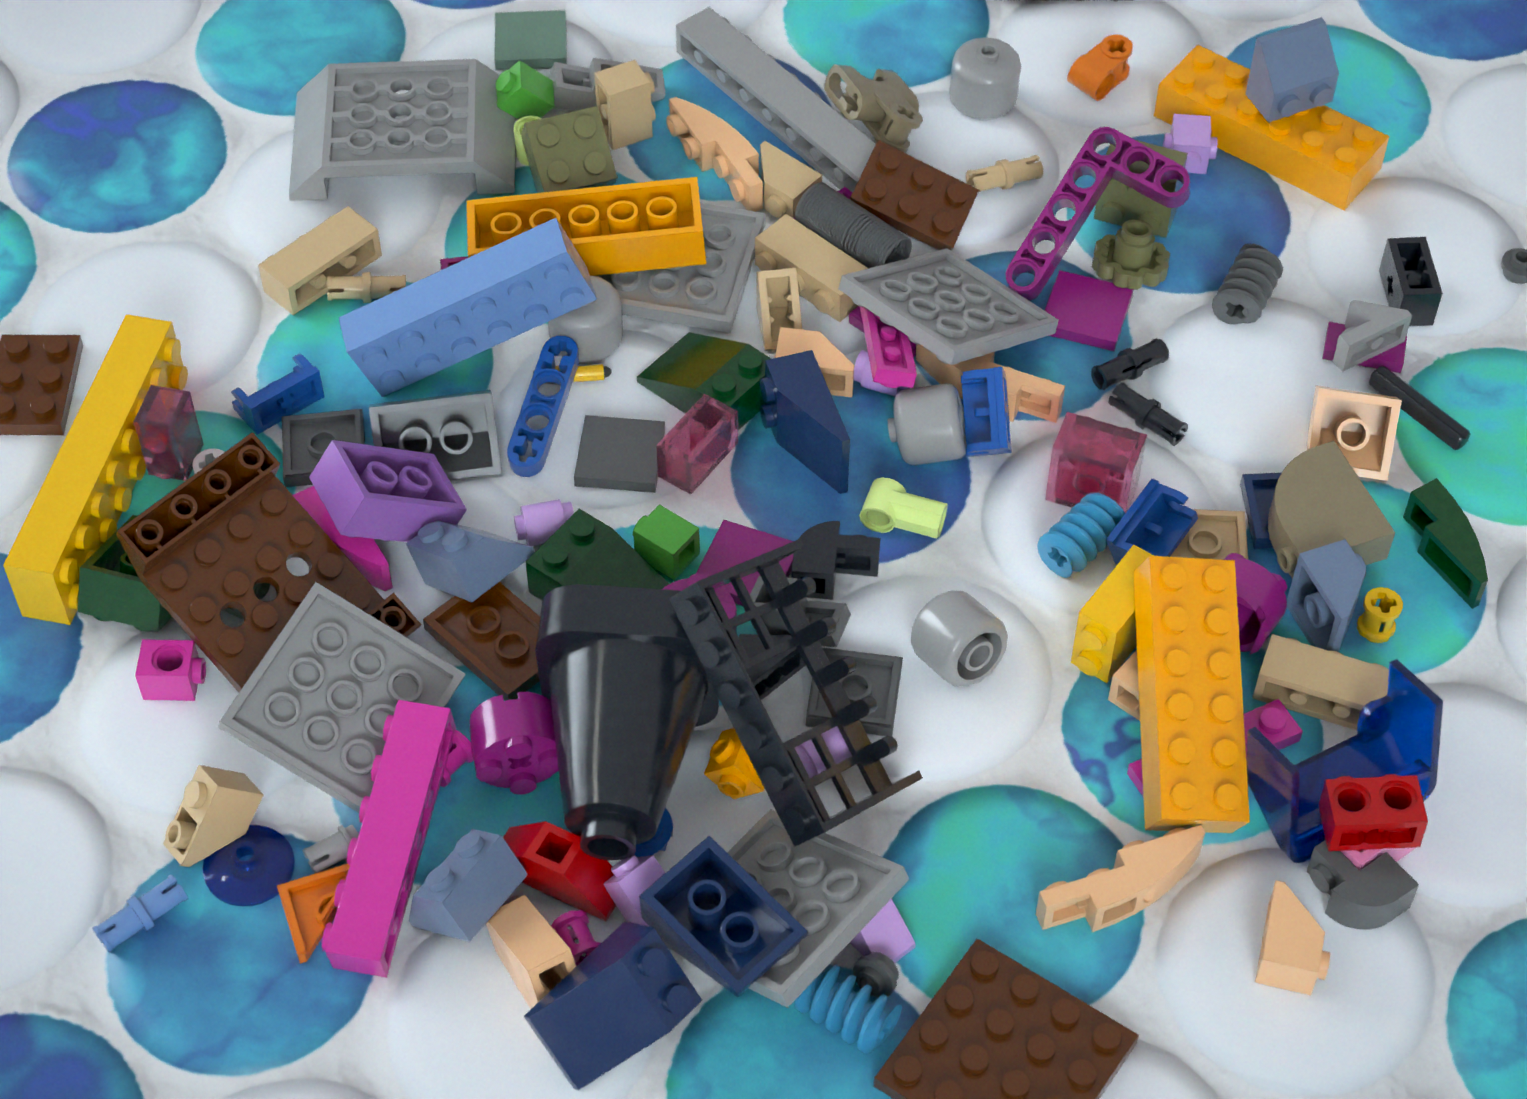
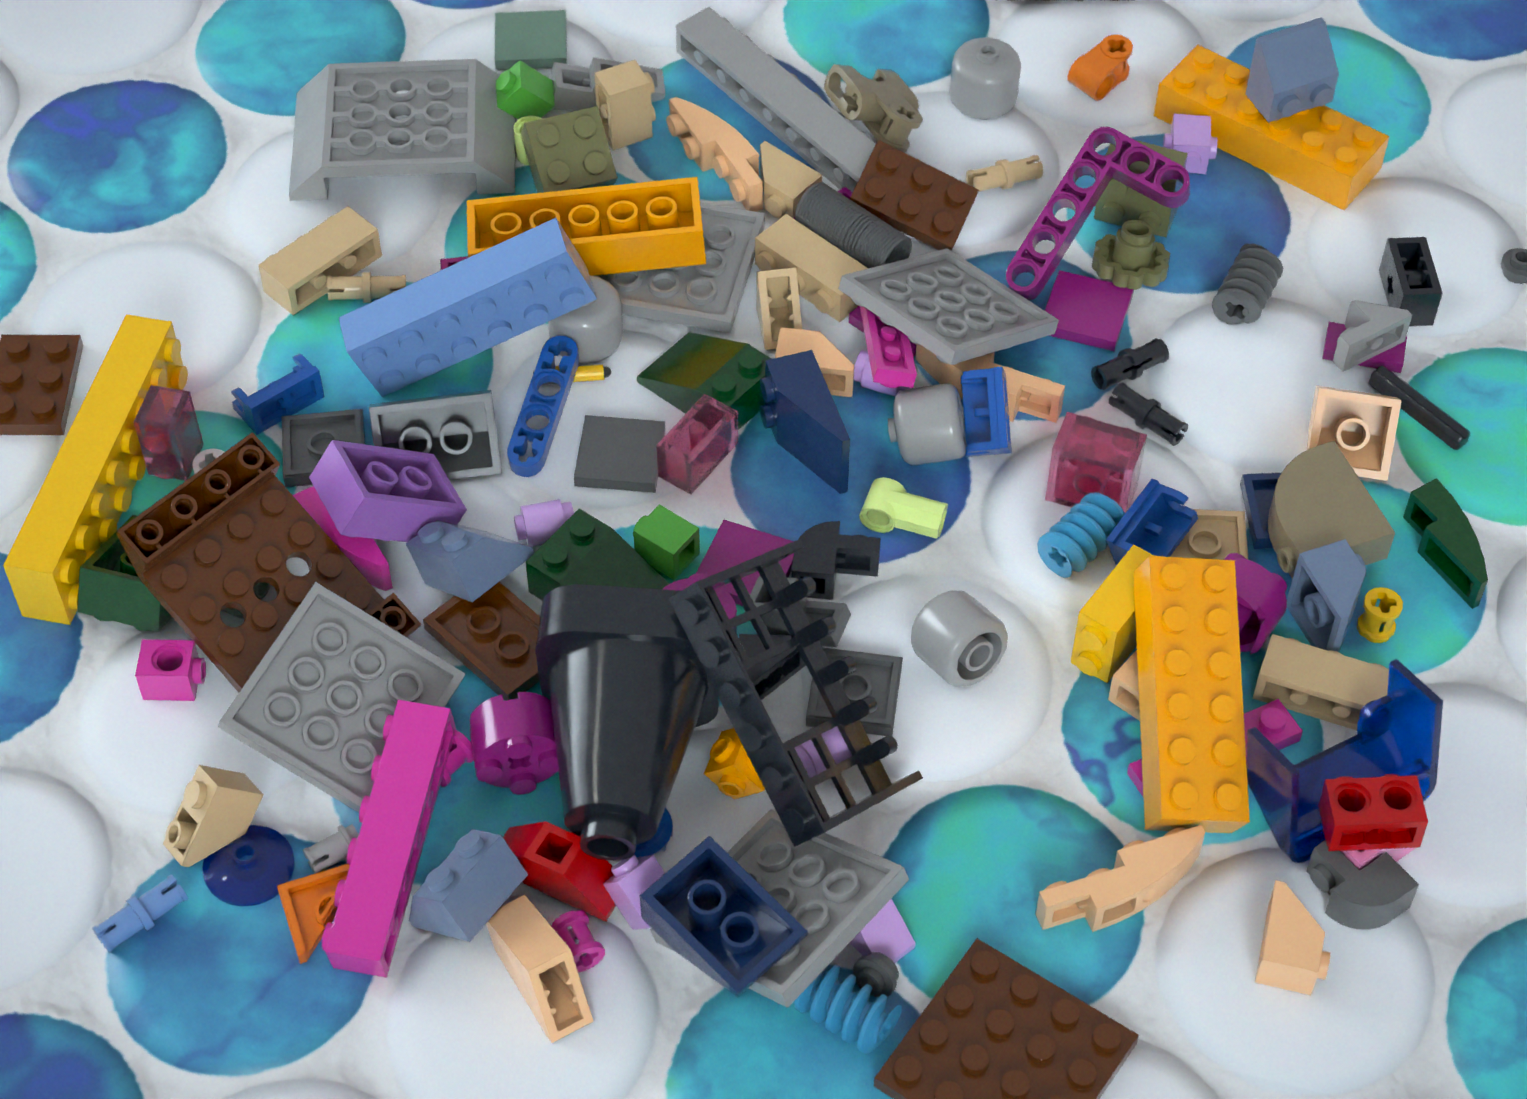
(613, 1004): dark blue slope -> none

